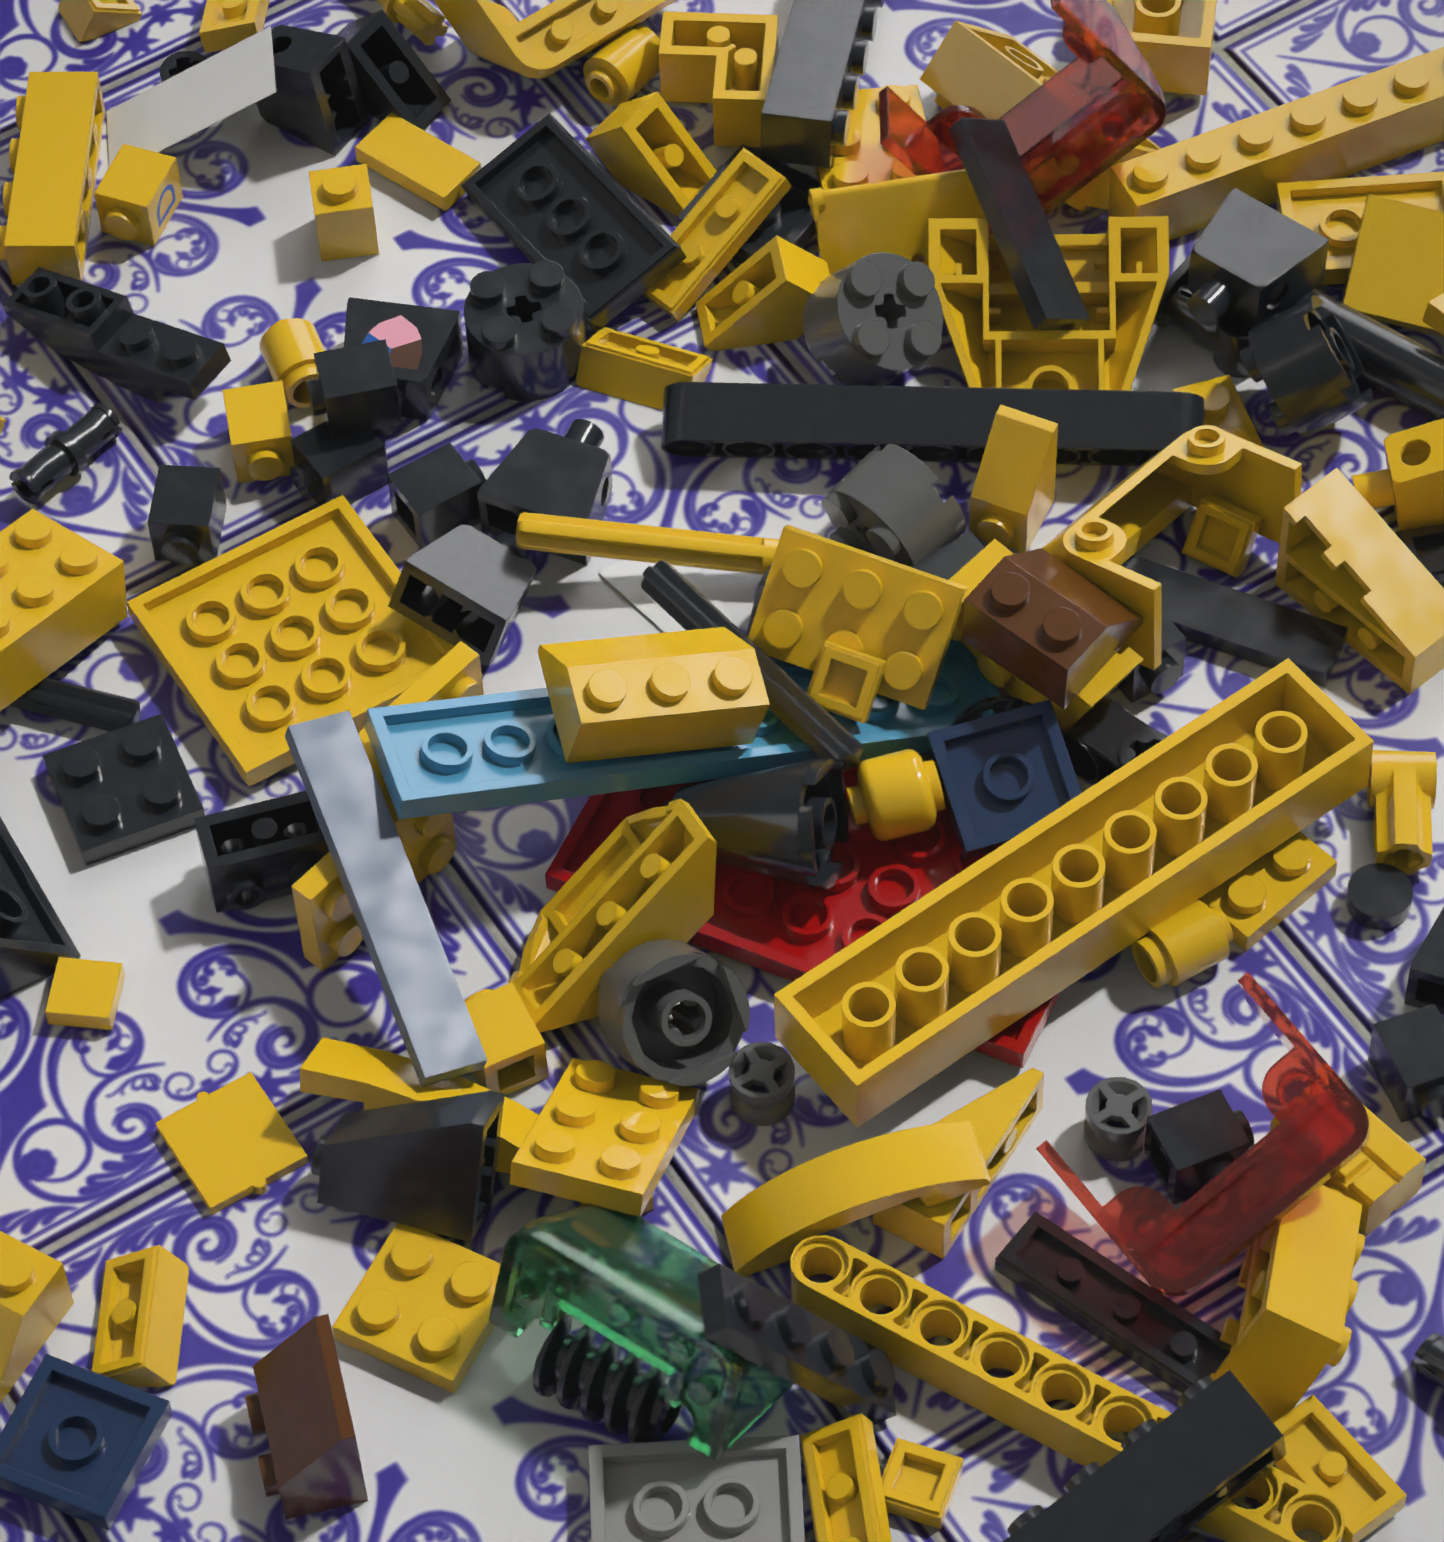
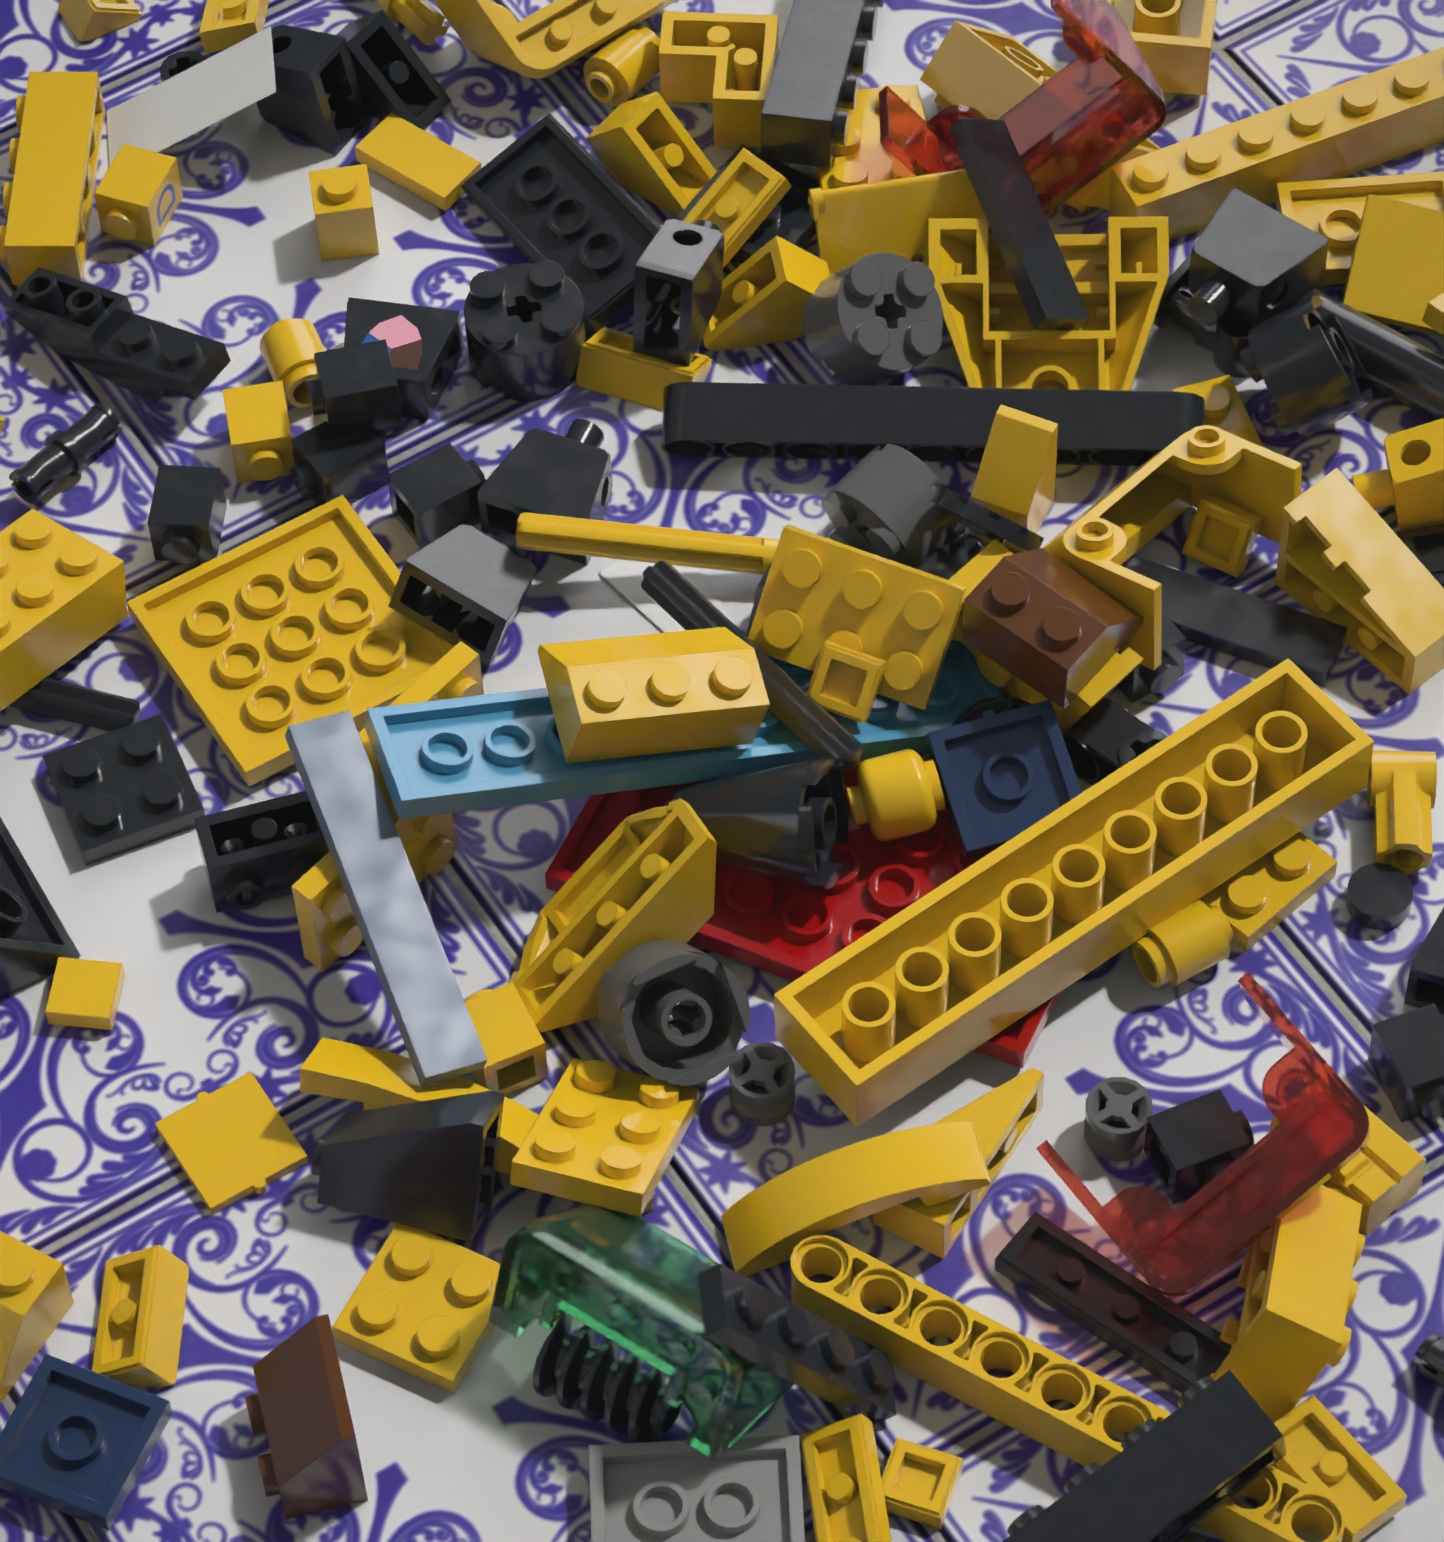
(680, 263): none -> black torso
(986, 521): none -> black wheel

